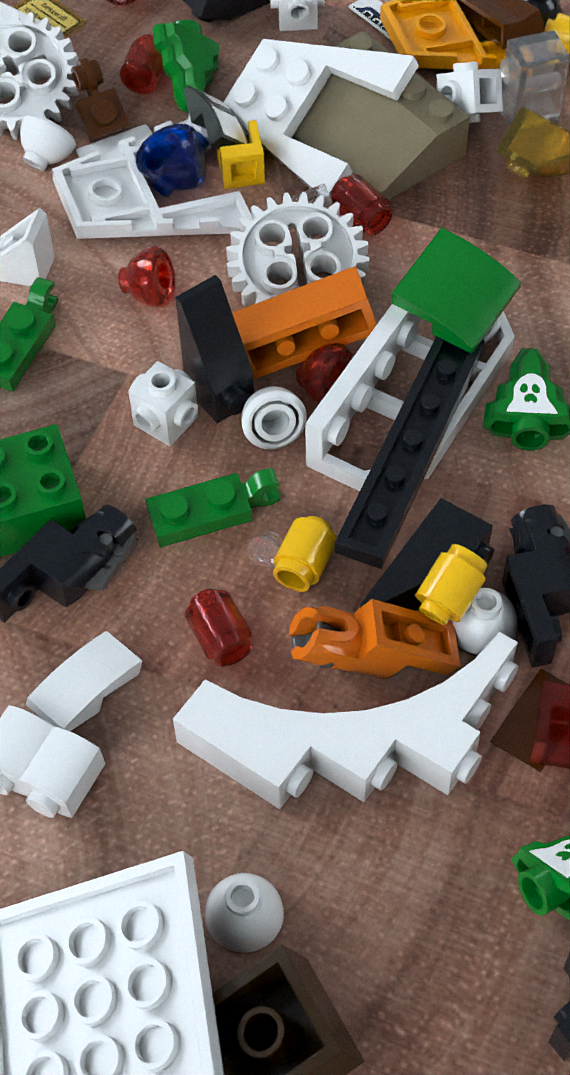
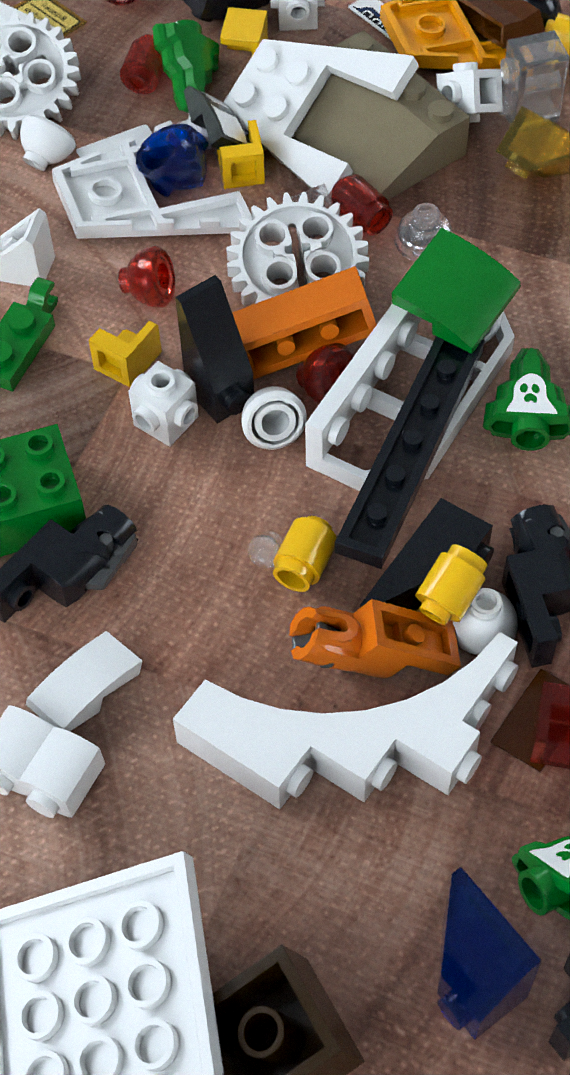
(101, 111): reddish brown plate -> none
(127, 354): none -> yellow panel
(210, 506): green plate -> none
(219, 627): clear red brick -> none
(244, 29): none -> yellow panel
(244, 912): white brick -> none
(418, 230): none -> clear brick
(482, 960): none -> clear blue slope

